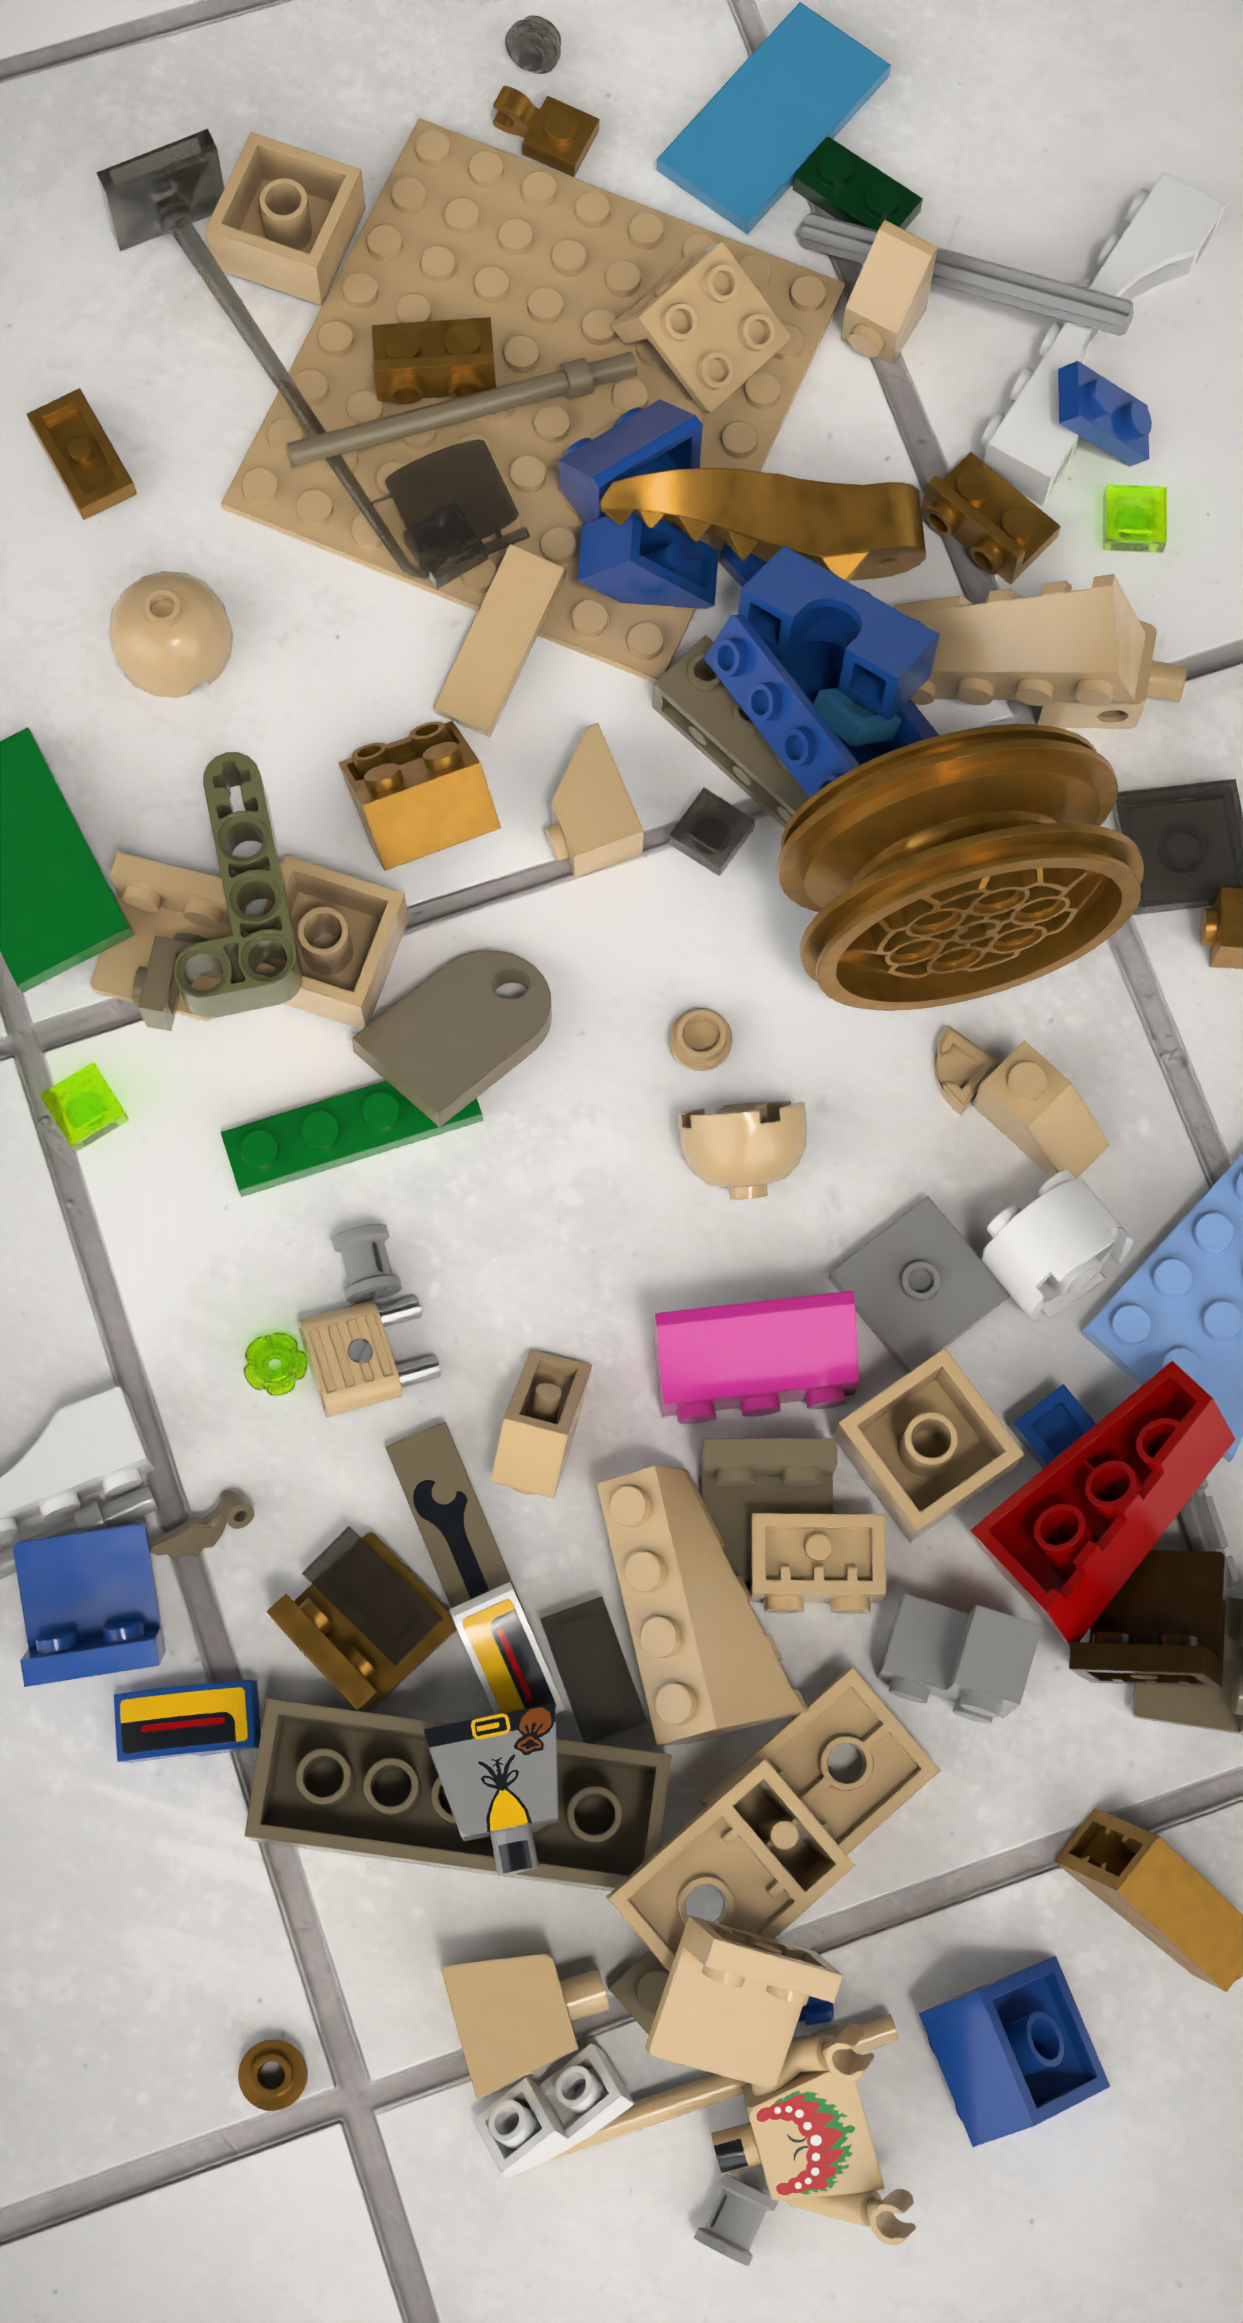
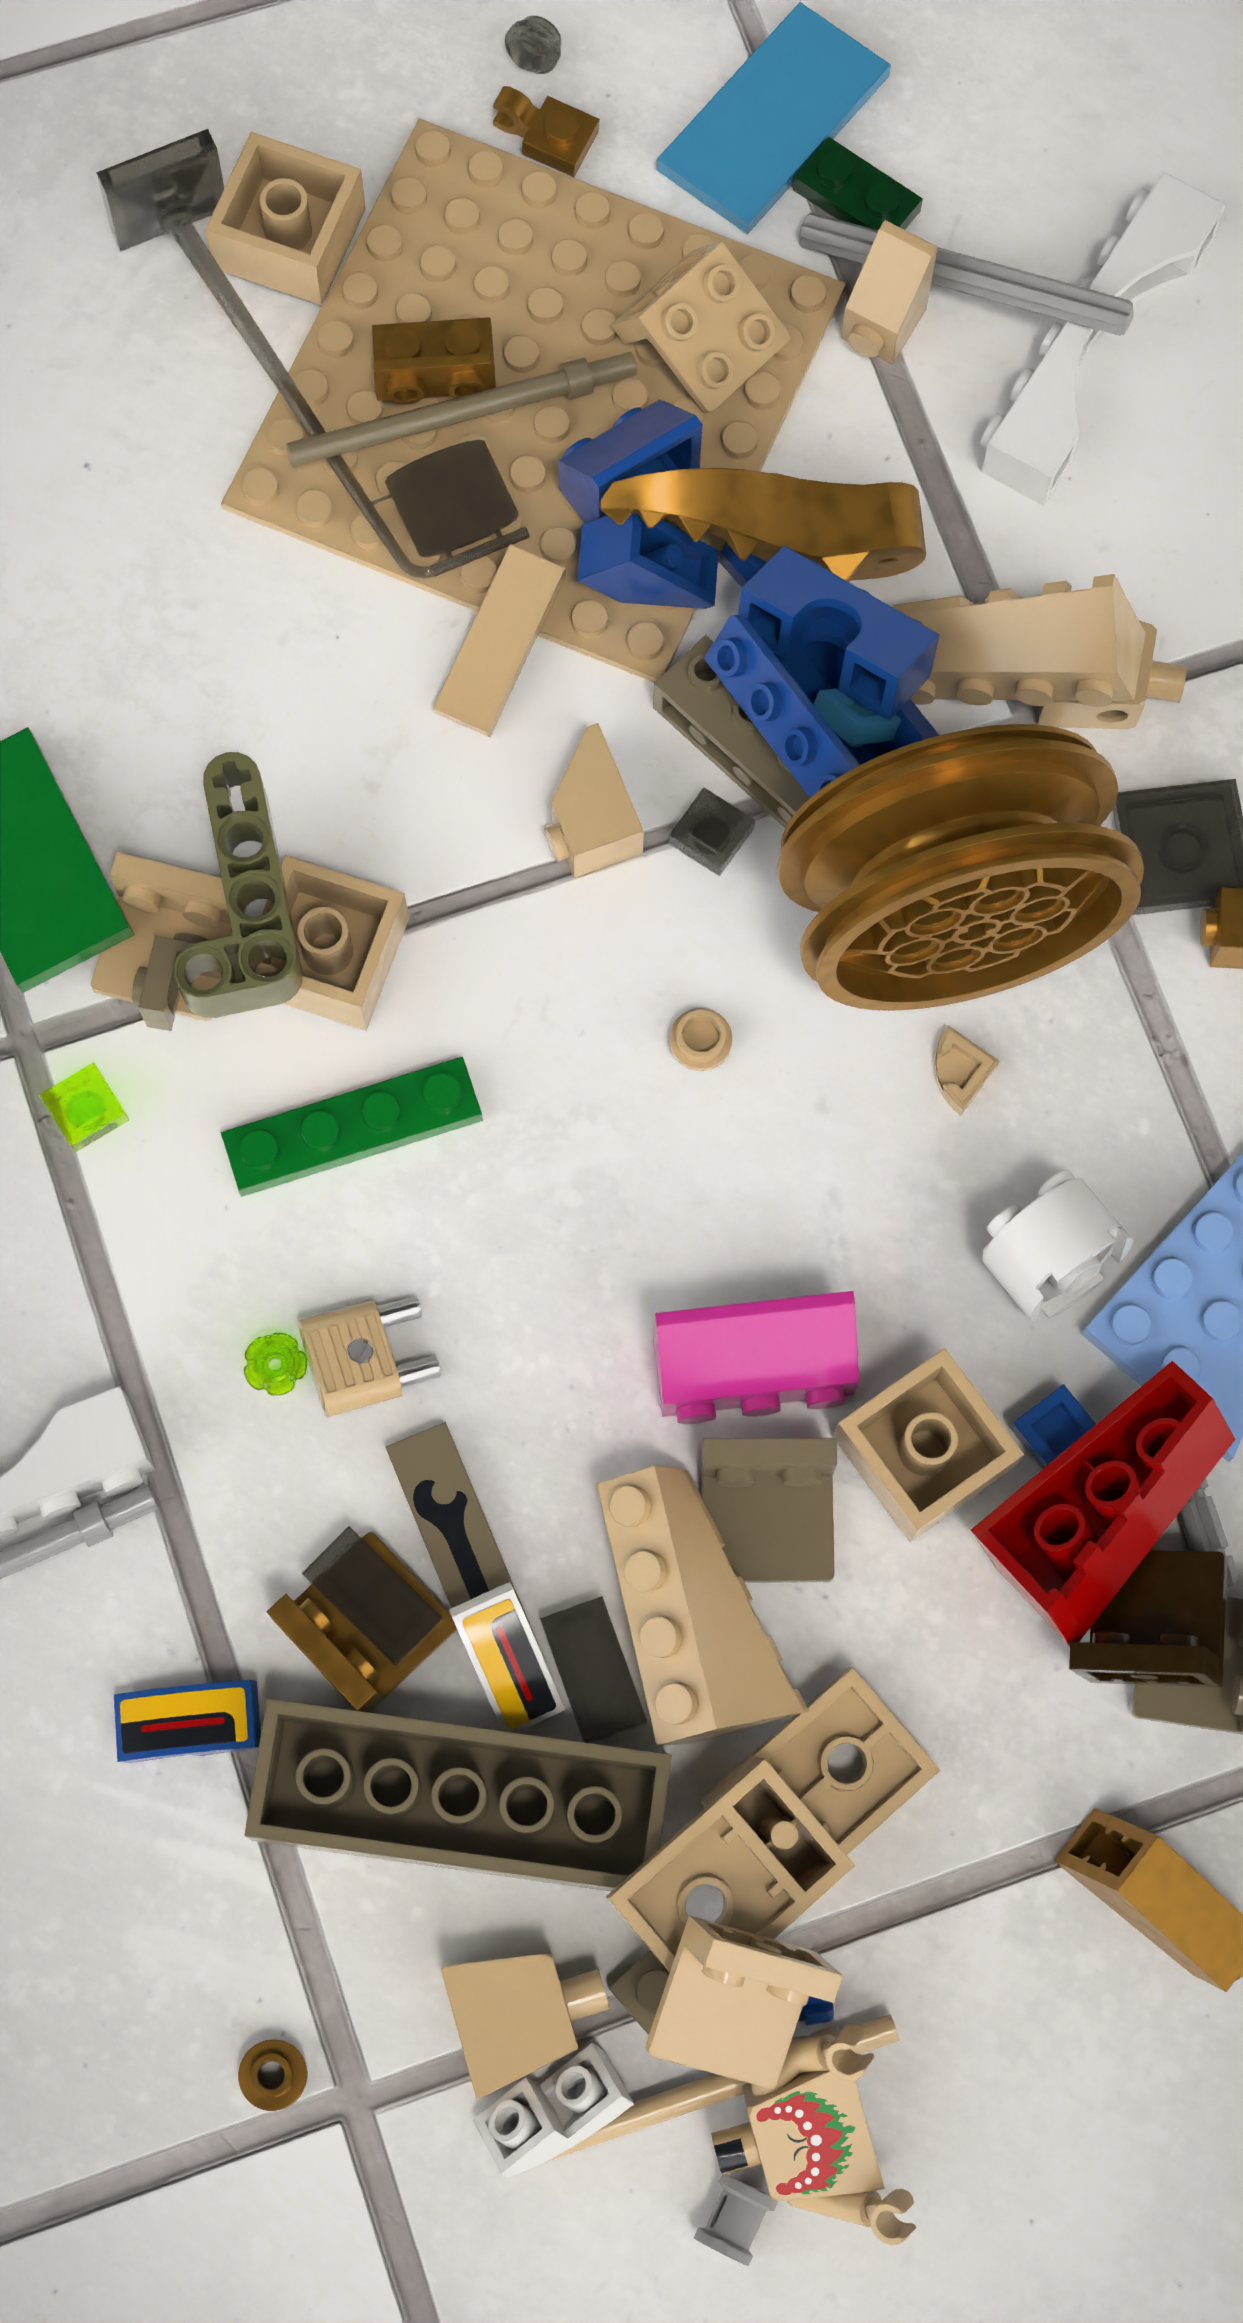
(81, 454): pearl gold plate -> none
(88, 1604): blue bracket -> none
(170, 634): tan cylinder -> none
(204, 1532): dark tan piece -> none
(366, 1263): light grey bush -> none
(419, 793): pearl gold slope -> none
(445, 545): clear smoke plate -> none
(457, 1033): dark tan tile -> none
(501, 1779): light grey torso -> none
(540, 1423): tan slope -> none
(744, 1145): tan cylinder -> none
(818, 1561): tan bracket -> none
(919, 1285): light grey plate -> none
(959, 1656): light grey brick -> none
(988, 518): pearl gold bracket -> none
(1014, 2052): blue slope -> none
(1041, 1113): tan slope -> none
(1103, 414): blue plate -> none
(1134, 518): clear neon green plate -> none

